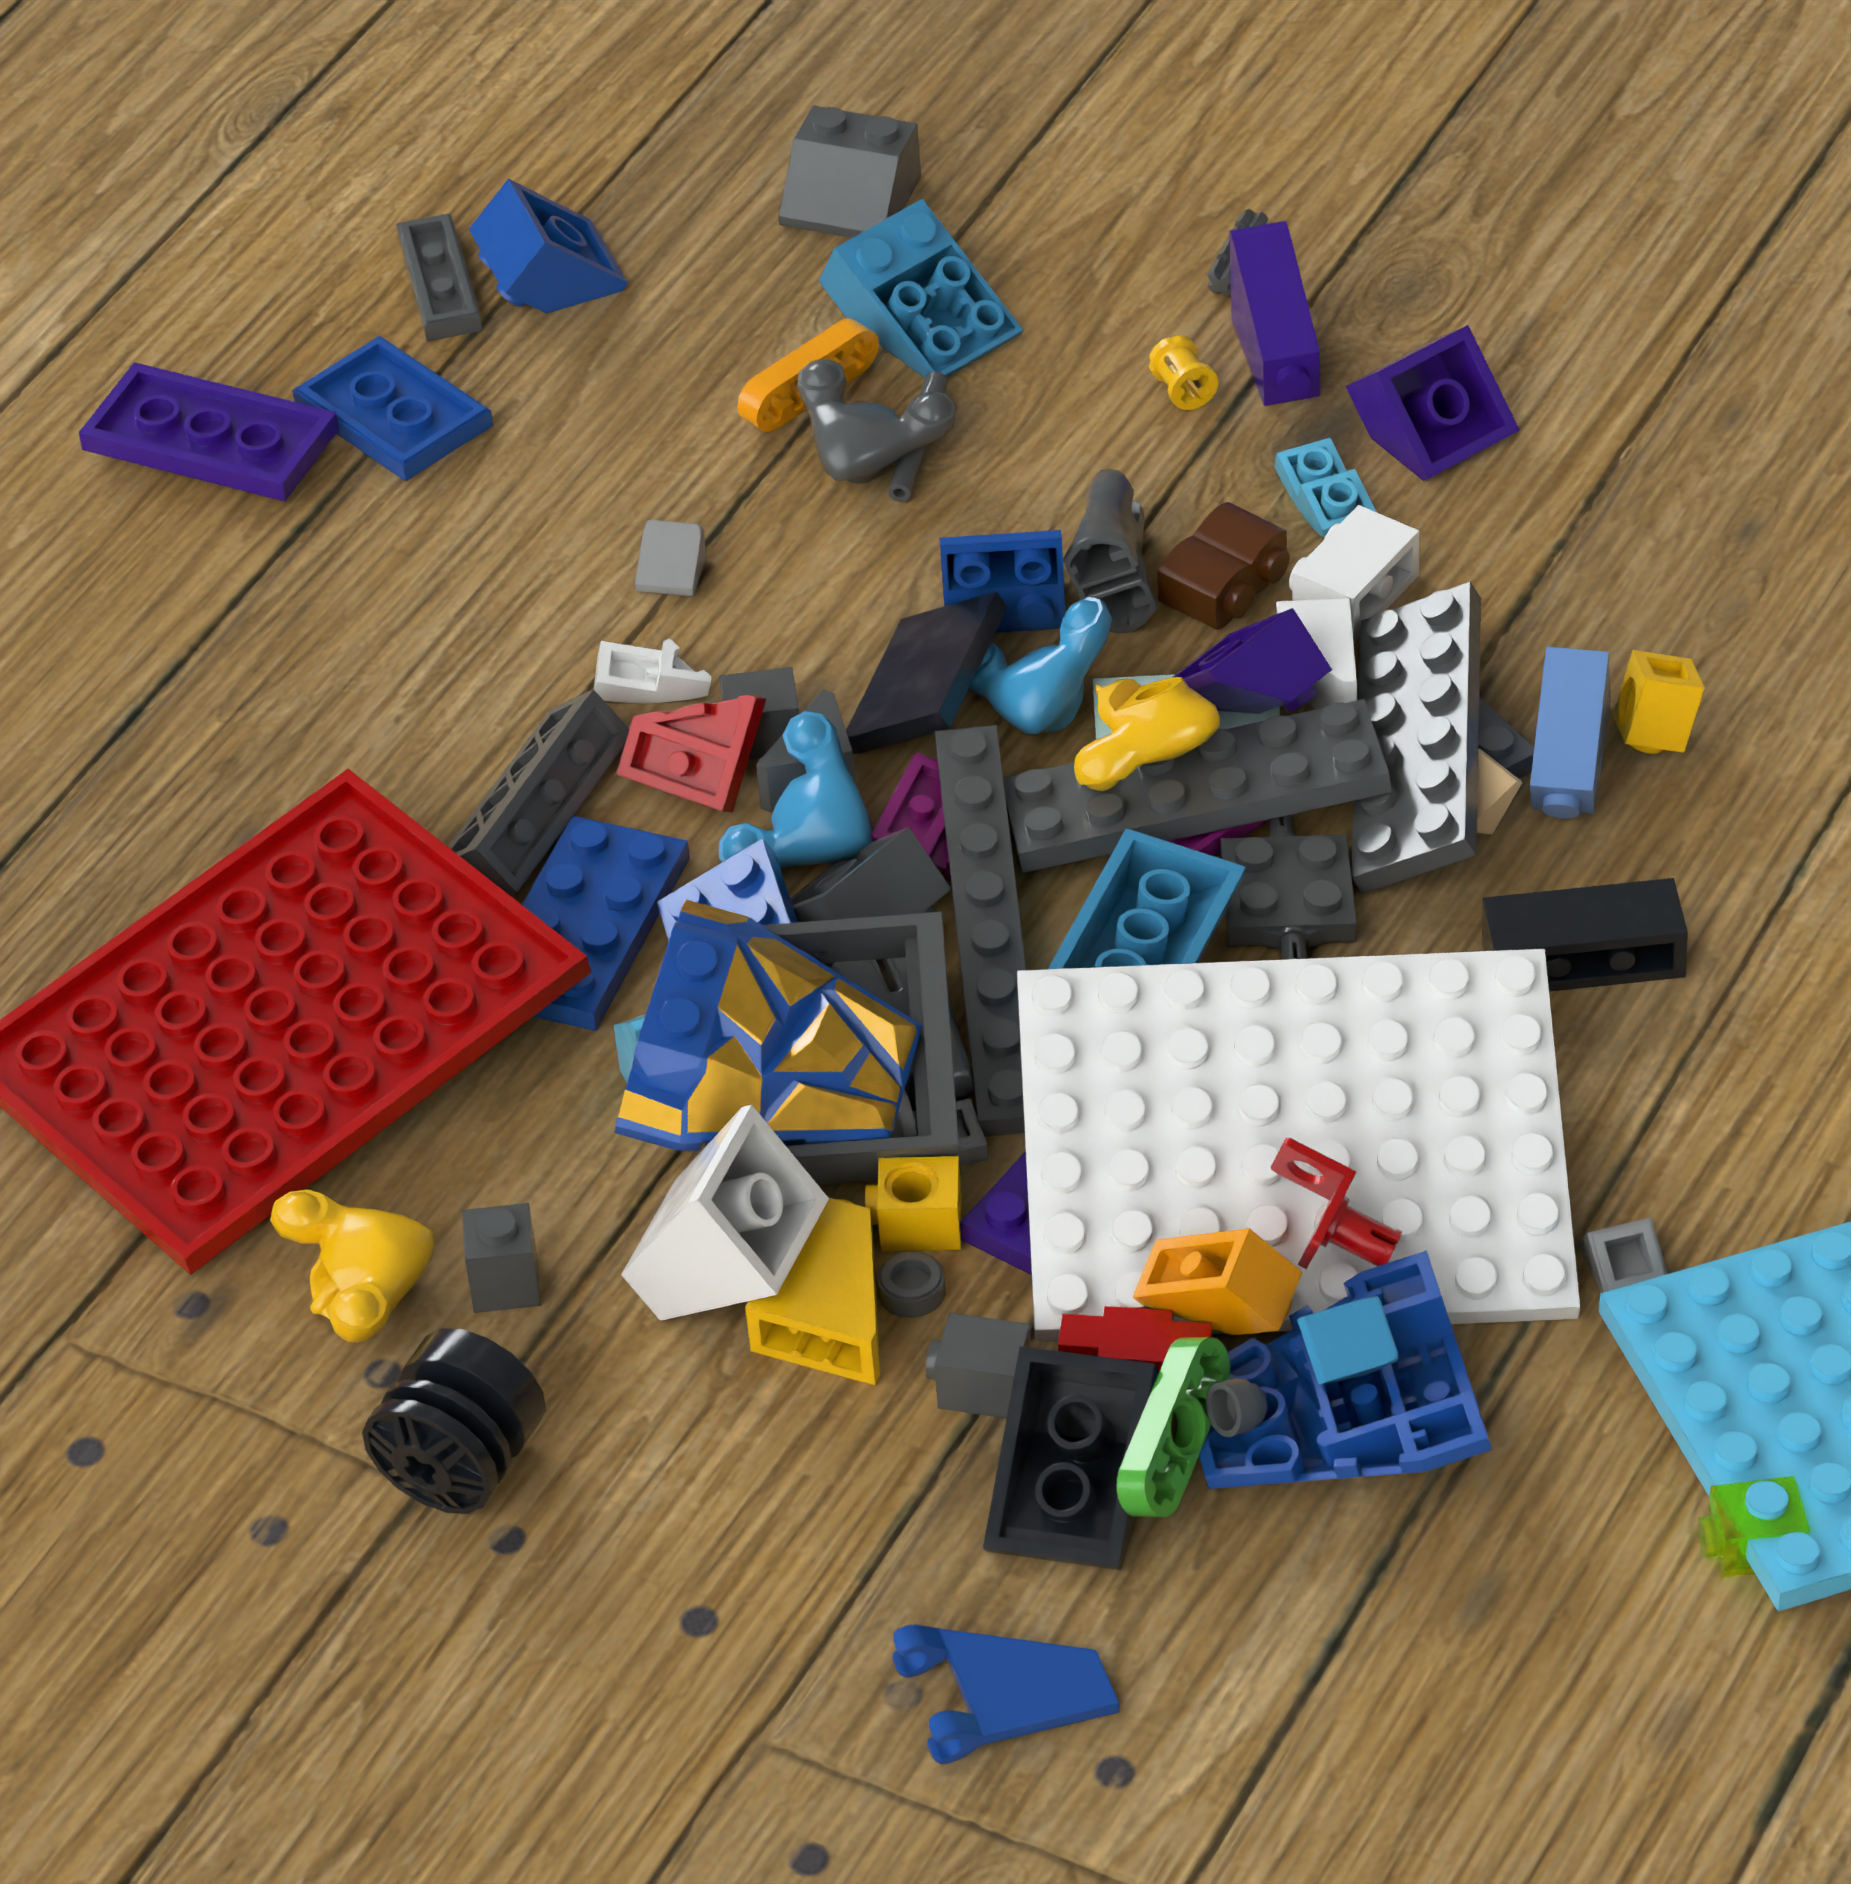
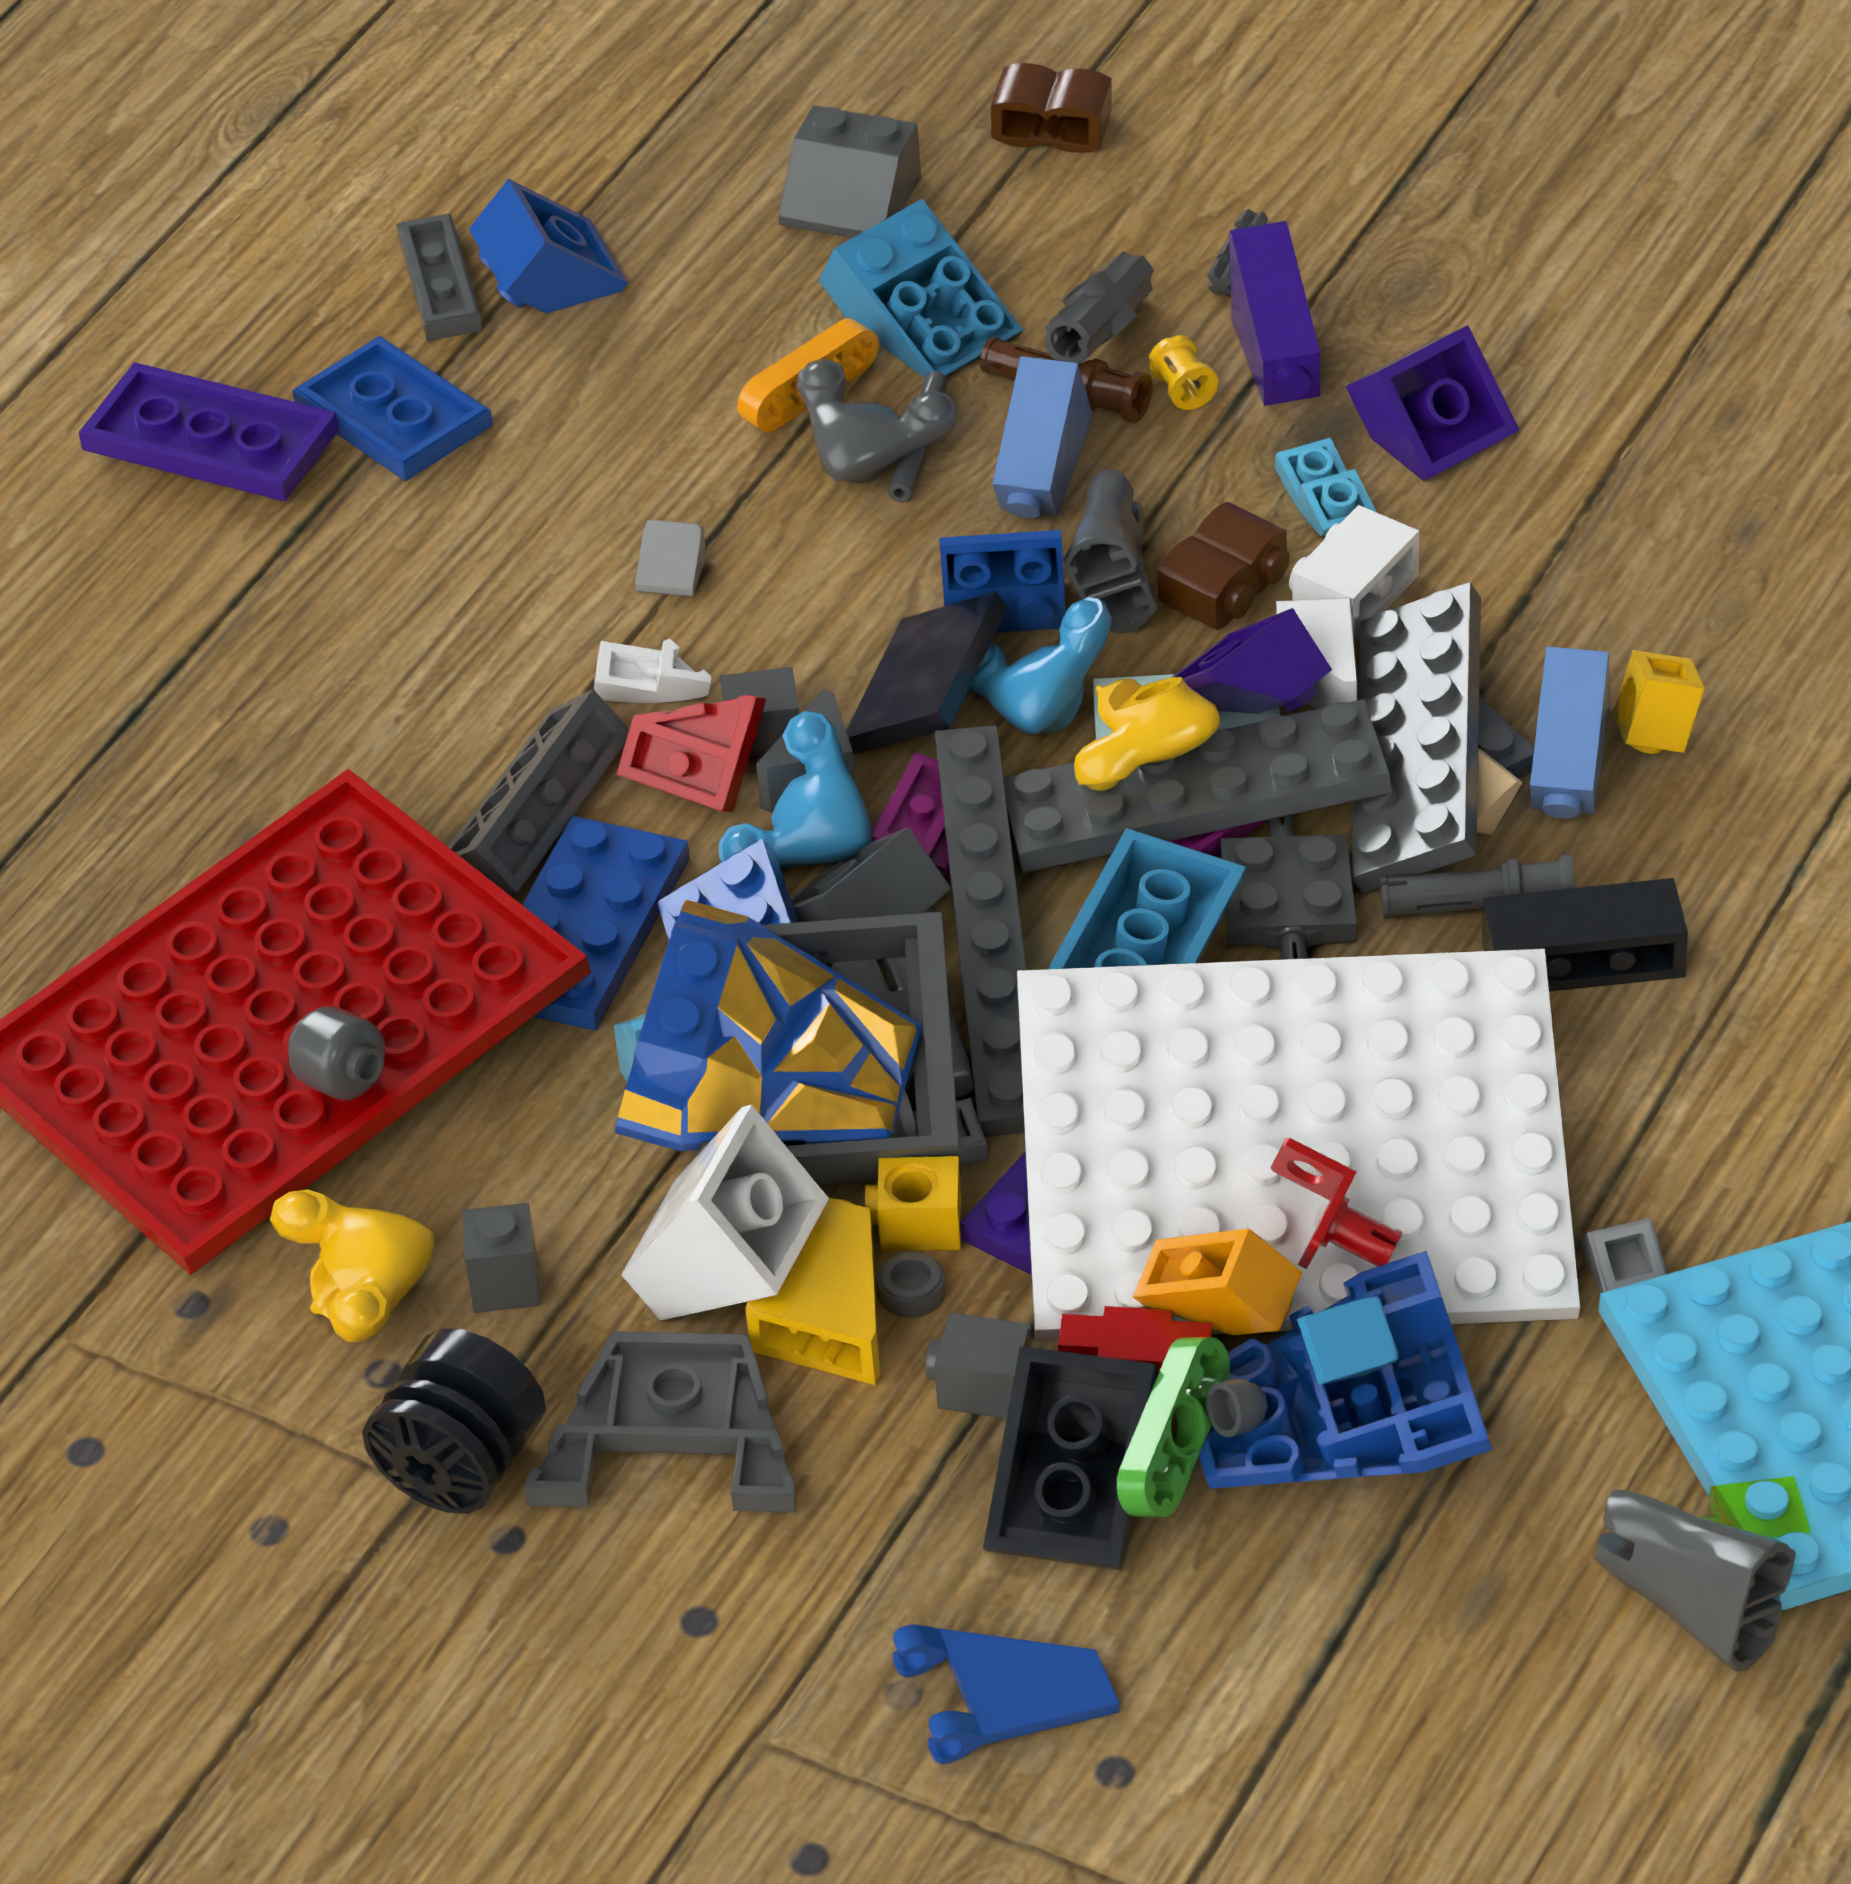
(336, 1052): none -> dark grey head
(669, 1398): none -> dark grey wing
(1041, 437): none -> medium blue slope
(1051, 107): none -> reddish brown brick
(1099, 308): none -> dark grey piece
(1104, 386): none -> reddish brown pin
(1466, 889): none -> dark grey pin
(1699, 1573): none -> dark grey piece

